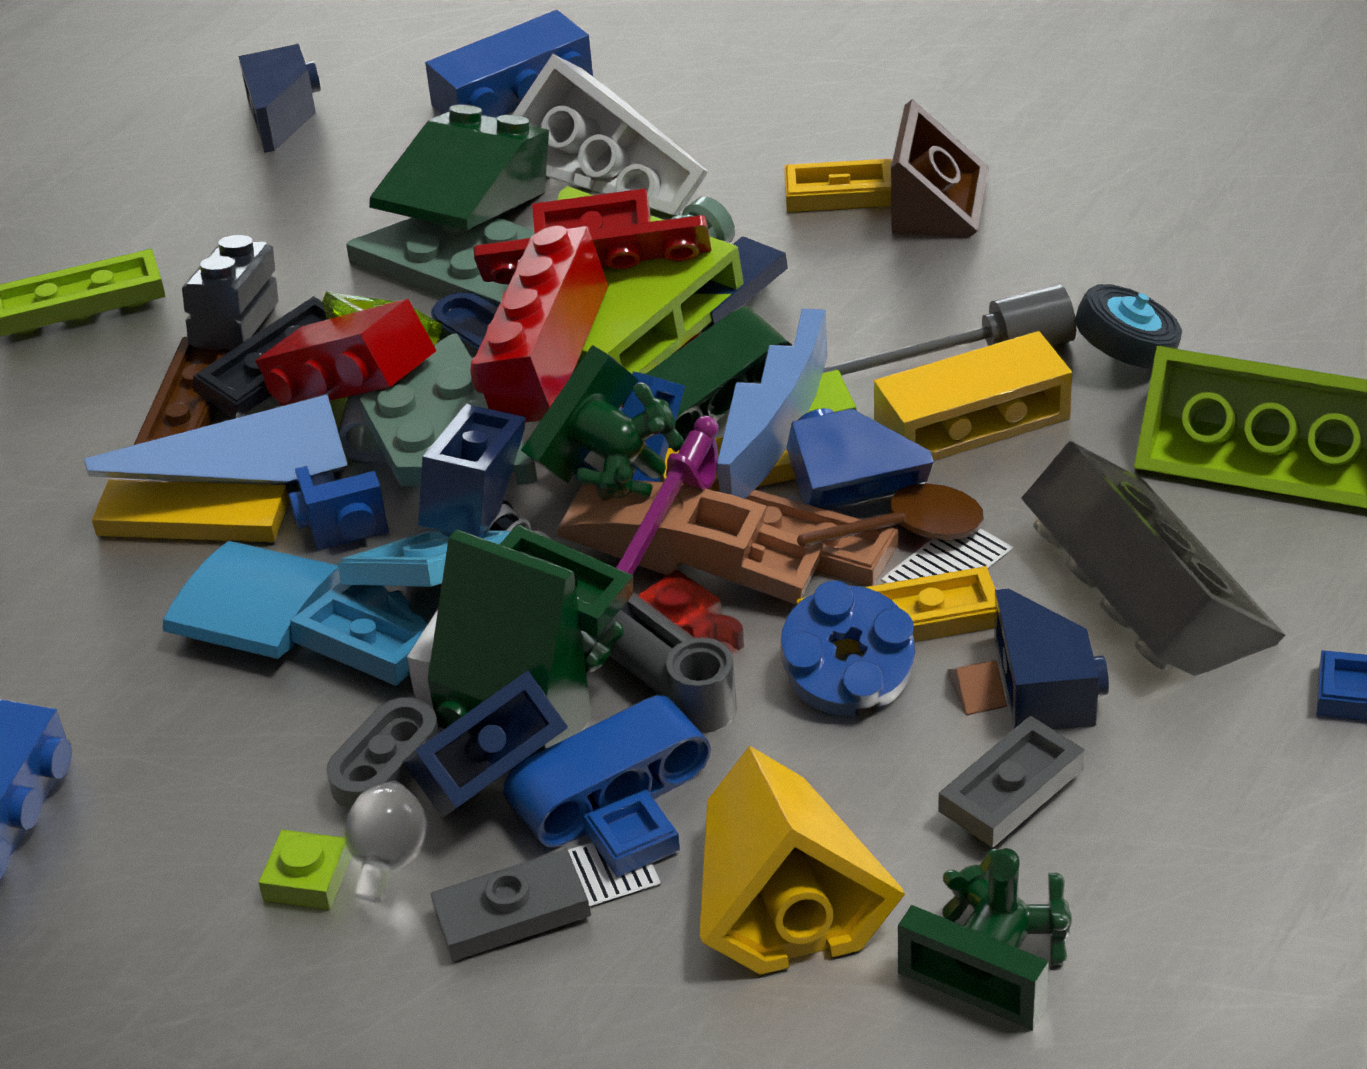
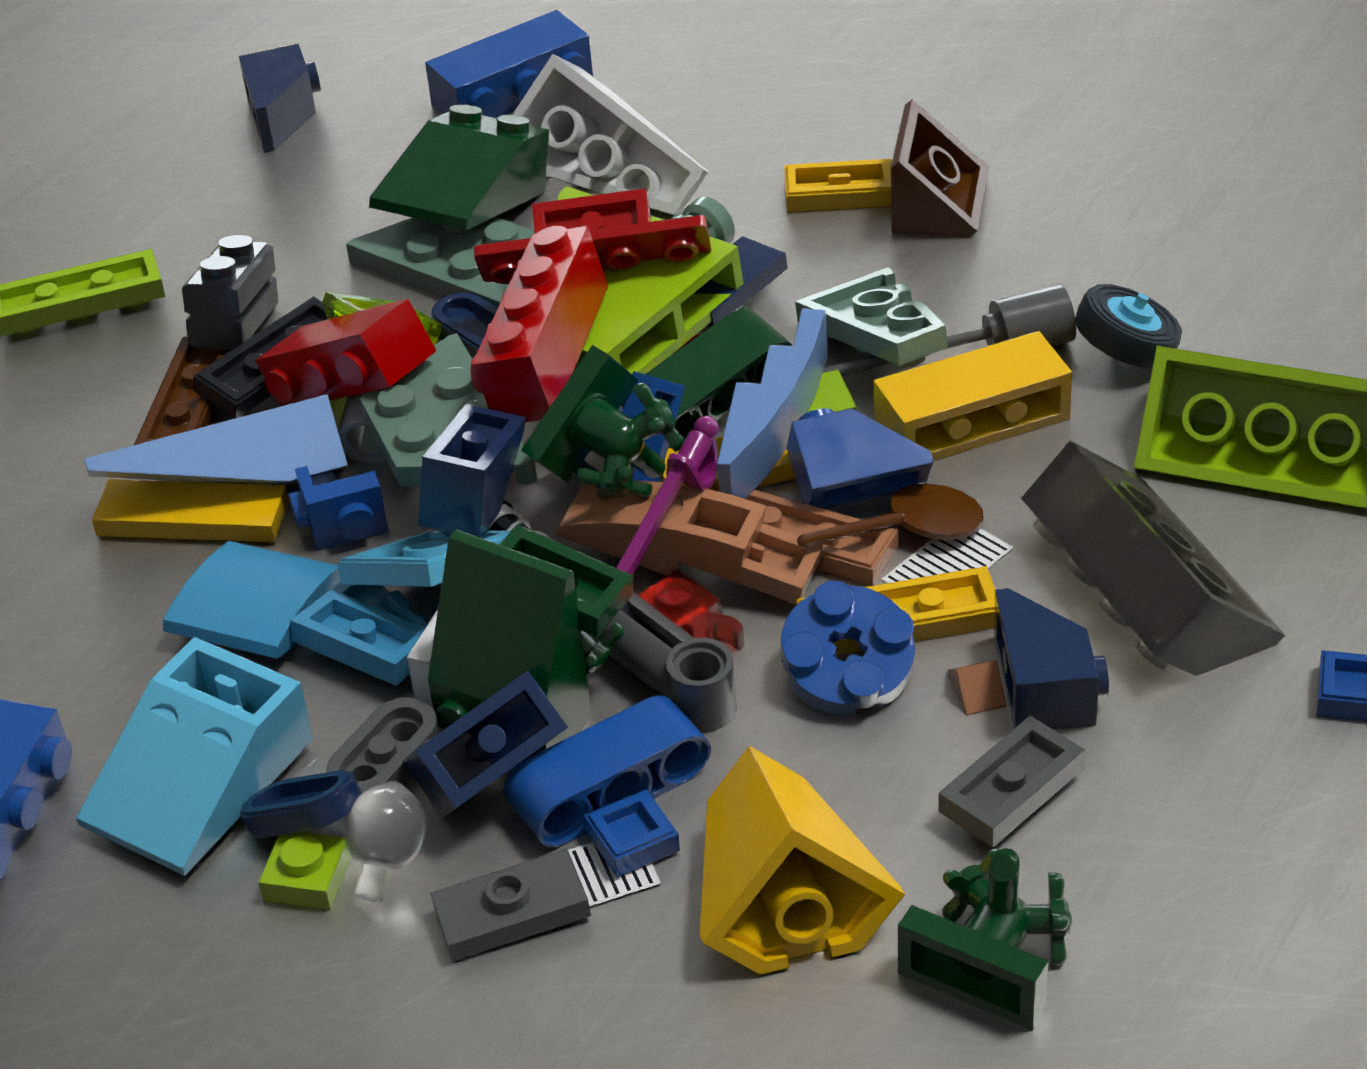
(195, 753): none -> medium azure slope
(300, 804): none -> dark blue tile
(879, 319): none -> sand green wing

